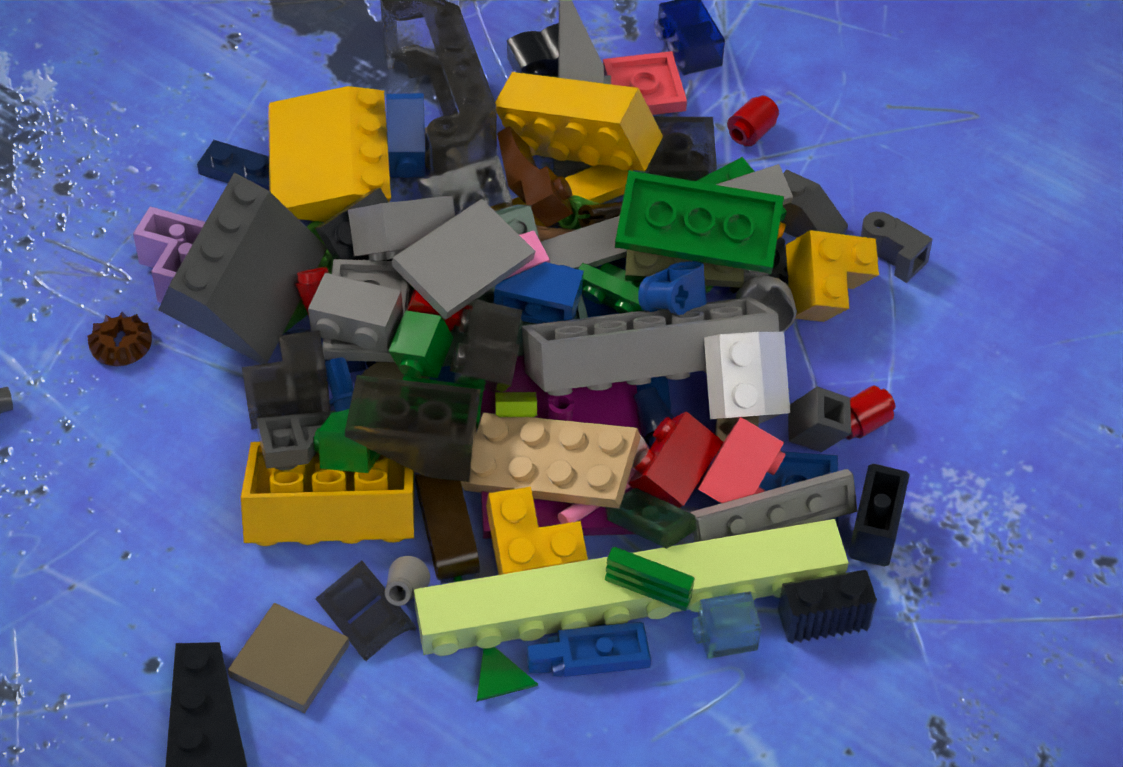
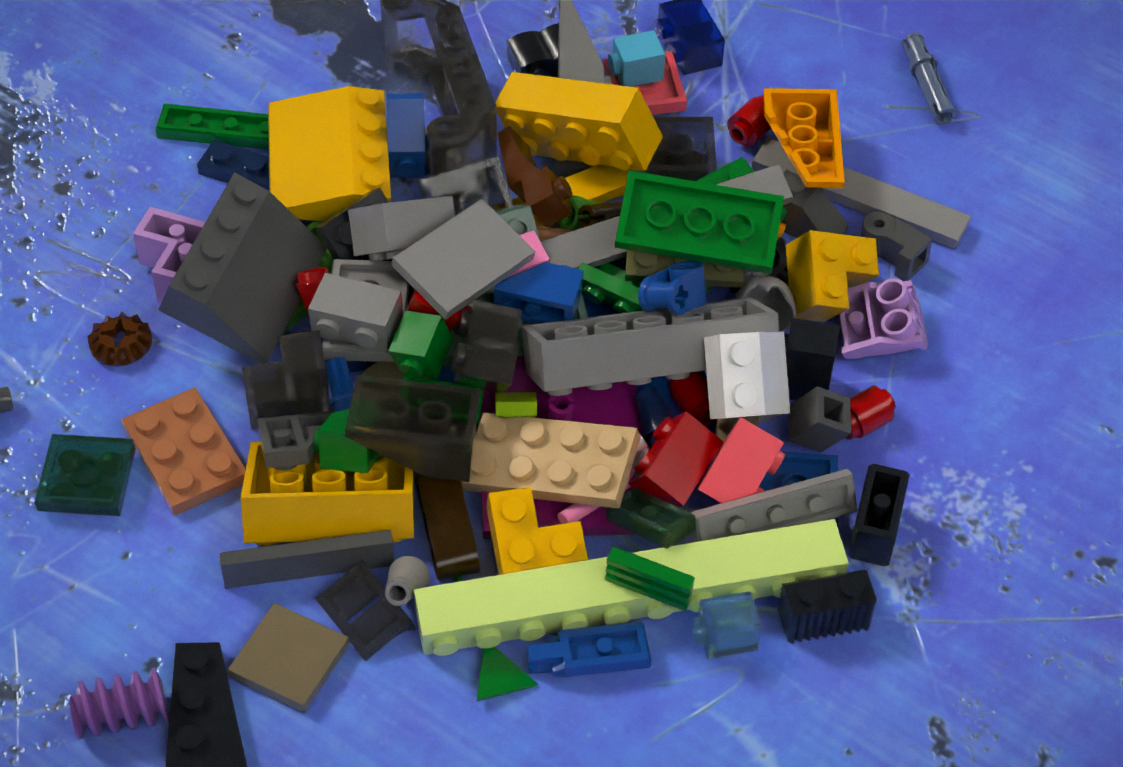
(85, 475): none -> plate
(118, 703): none -> medium lavender piece
(184, 451): none -> nougat plate
(211, 124): none -> green tile
(306, 558): none -> dark grey tile
(637, 59): none -> medium azure brick
(692, 396): none -> red brick
(808, 132): none -> light orange wedge
(809, 356): none -> black brick
(872, 195): none -> light grey tile
(882, 320): none -> lavender slope
(924, 68): none -> sand blue pin

